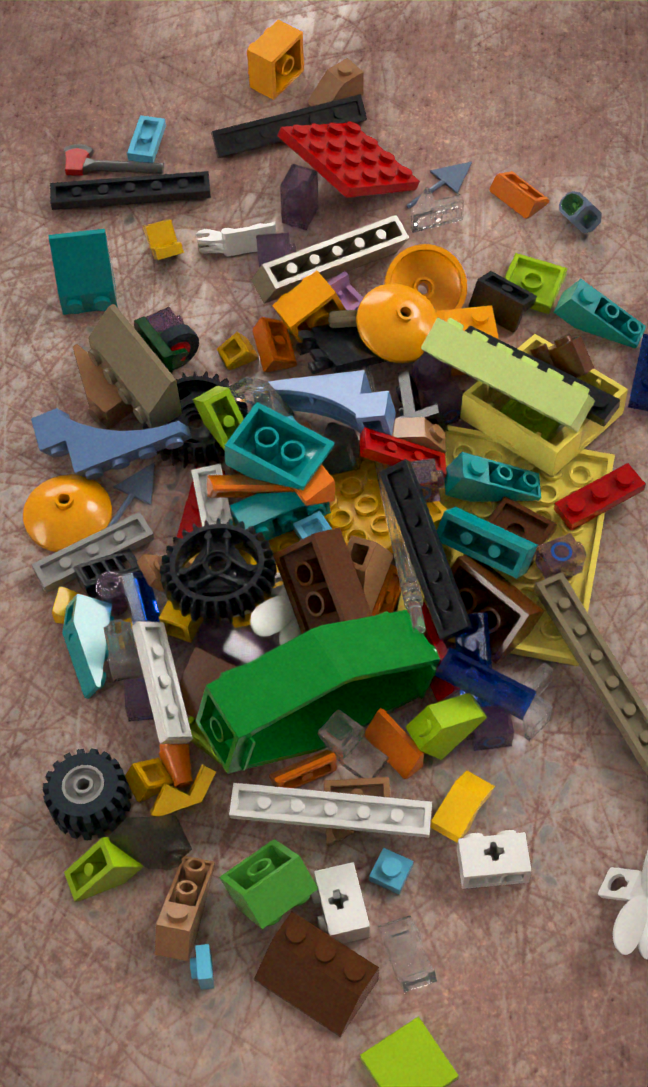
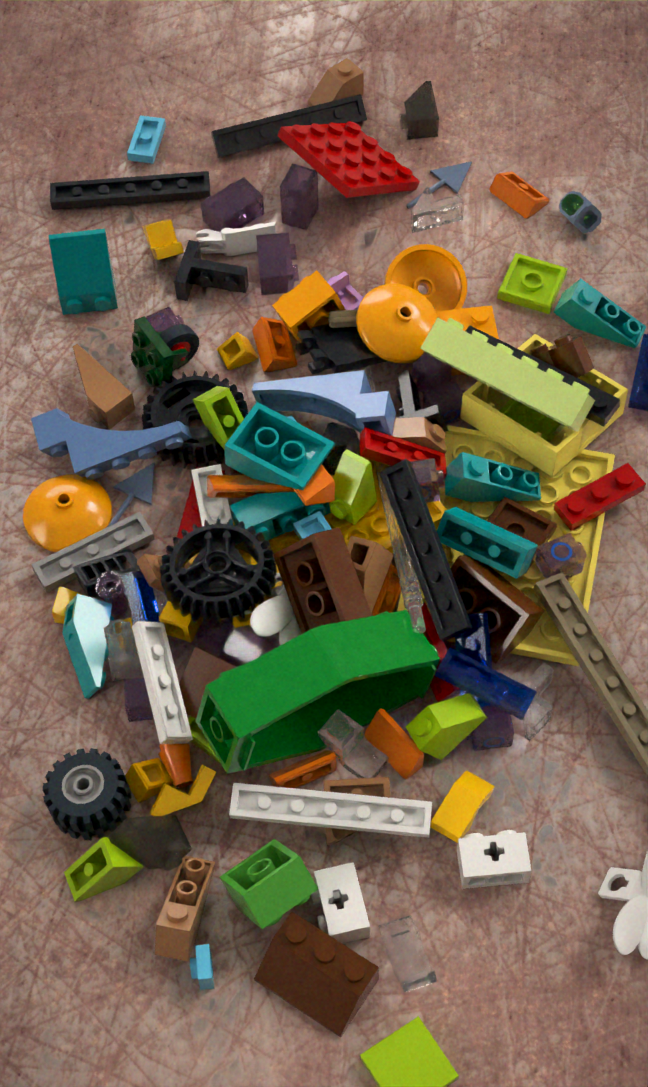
(79, 161): piece -> none
(134, 369): dark tan slope -> none
(207, 273): none -> black bracket
(233, 206): none -> clear purple brick
(256, 390): clear slope -> none
(275, 59): light orange brick -> none
(330, 257): dark tan brick -> none
(353, 488): none -> lime slope
(391, 871): medium azure plate -> none
(420, 114): none -> clear smoke slope
(506, 298): black panel -> none

